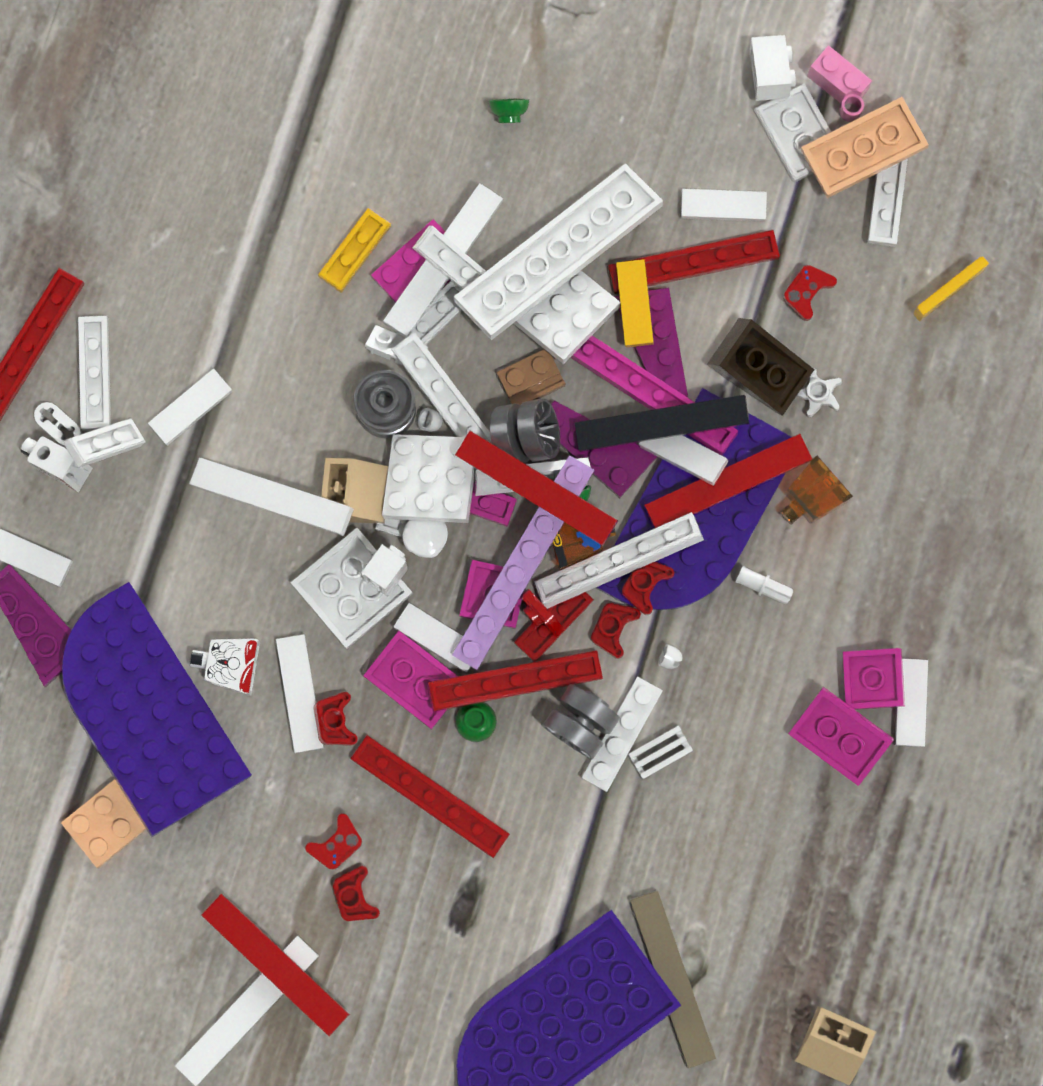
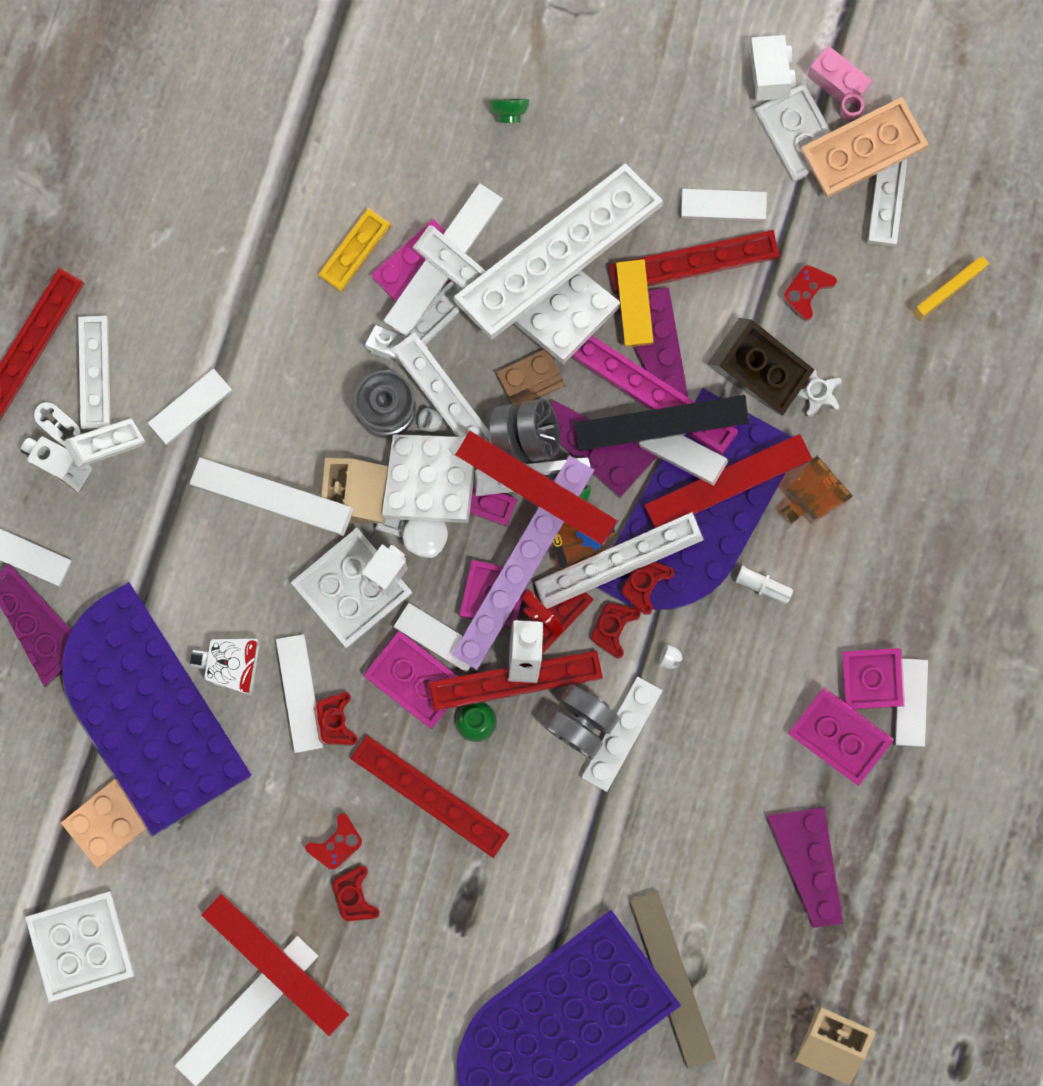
(80, 946): none -> white plate
(525, 648): none -> white torso
(681, 740): white tile -> none
(808, 853): none -> magenta wing

